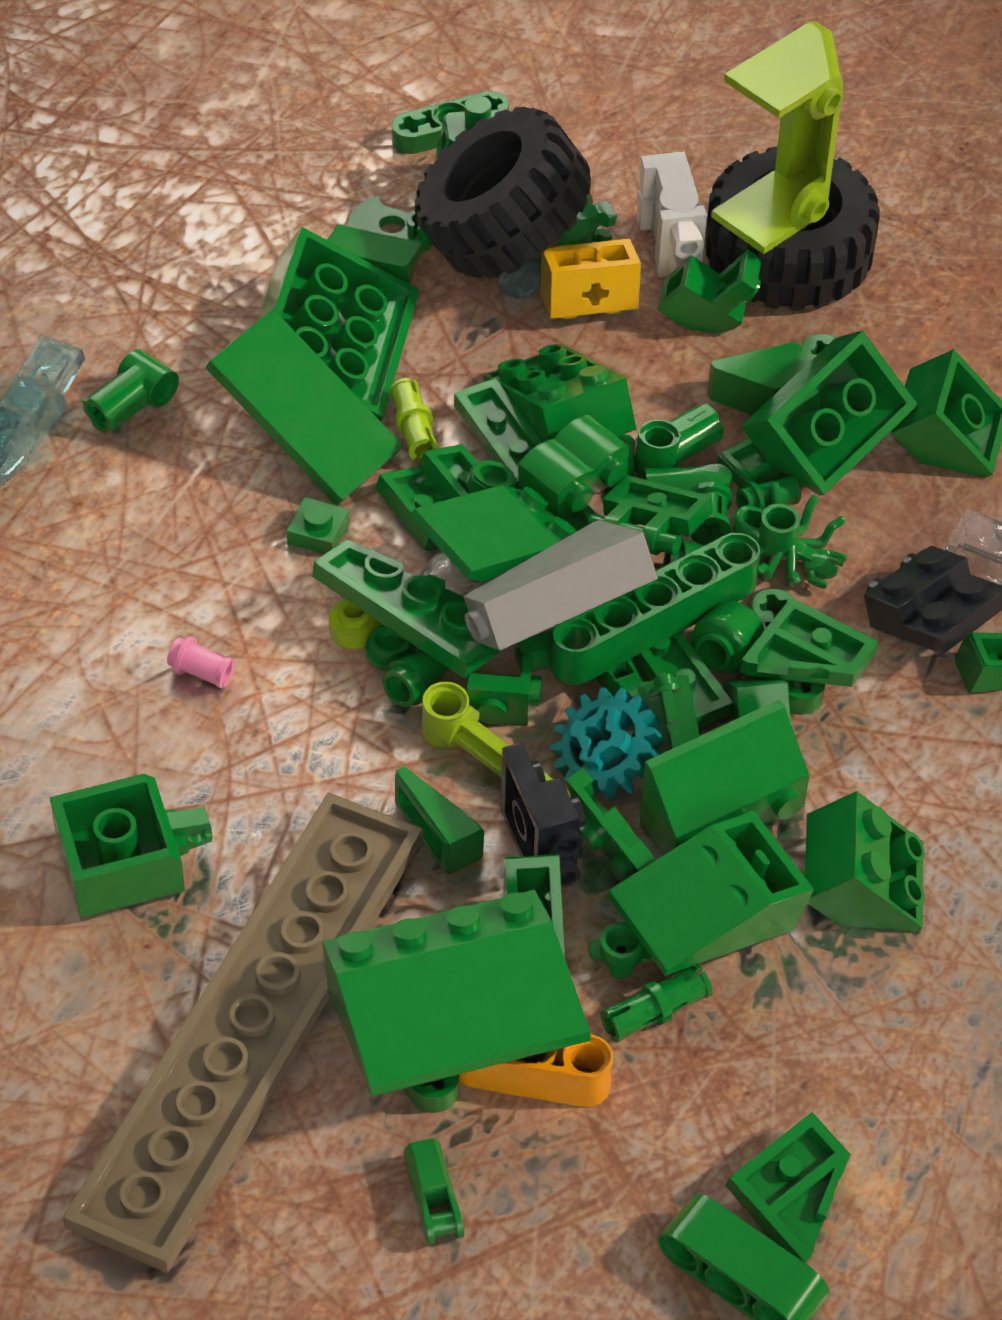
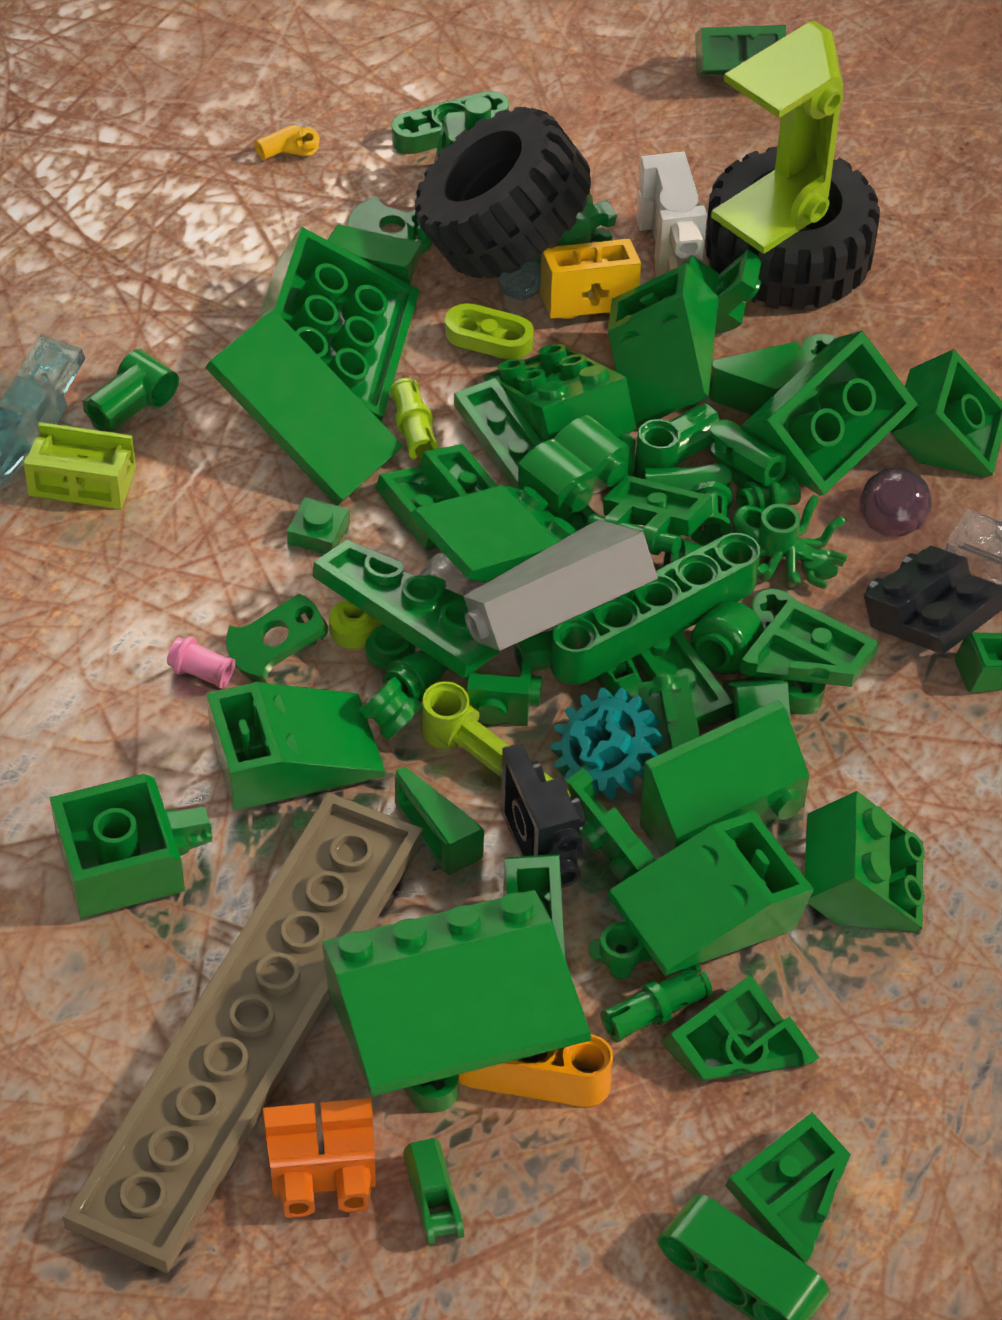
(80, 465): none -> lime hinge
(257, 659): none -> green piece
(289, 140): none -> yellow arm
(289, 741): none -> green slope
(344, 1167): none -> orange hips
(390, 708): none -> green wheel
(489, 331): none -> lime plate
(489, 474): green tile -> none
(664, 342): none -> green slope
(727, 47): none -> green brick
(739, 1037): none -> green slope
(746, 452): none -> green bar
(895, 502): none -> hair

